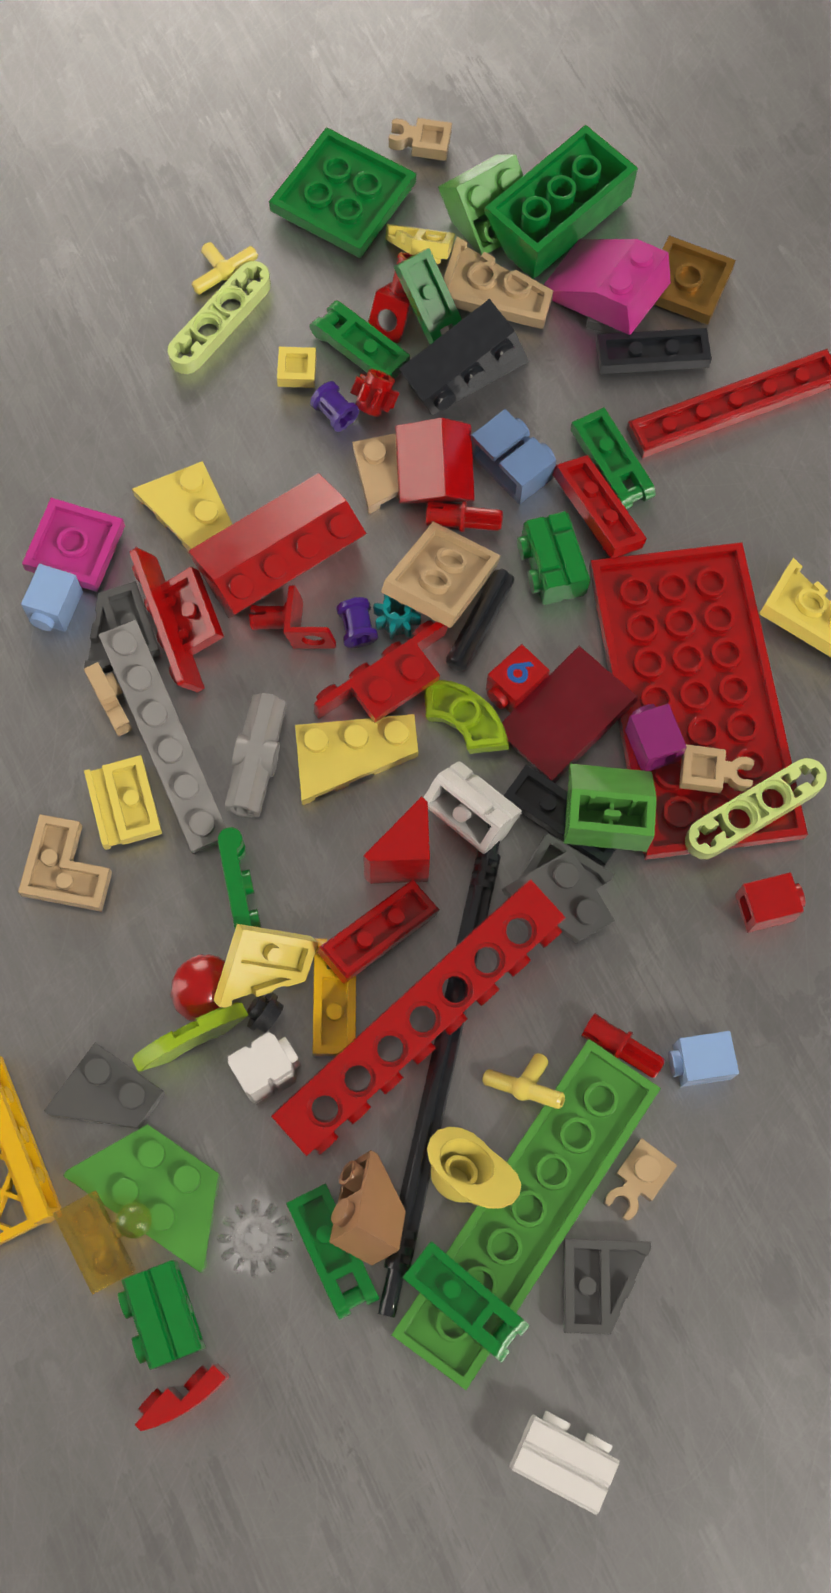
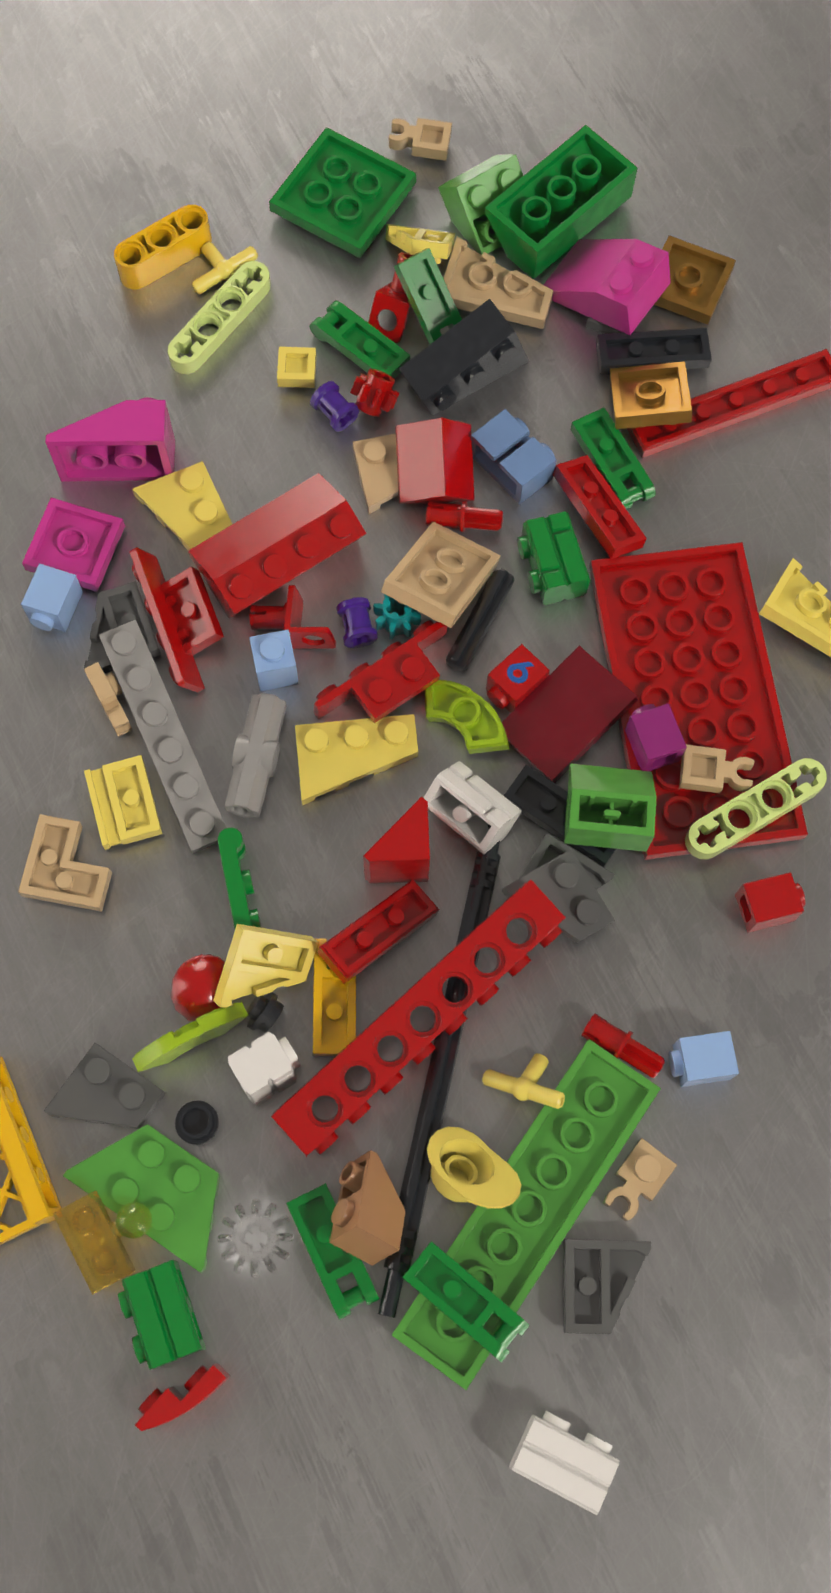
(116, 444): none -> dark pink slope
(162, 246): none -> yellow beam
(197, 1122): none -> black plate
(274, 660): none -> light blue brick
(650, 395): none -> pearl gold plate

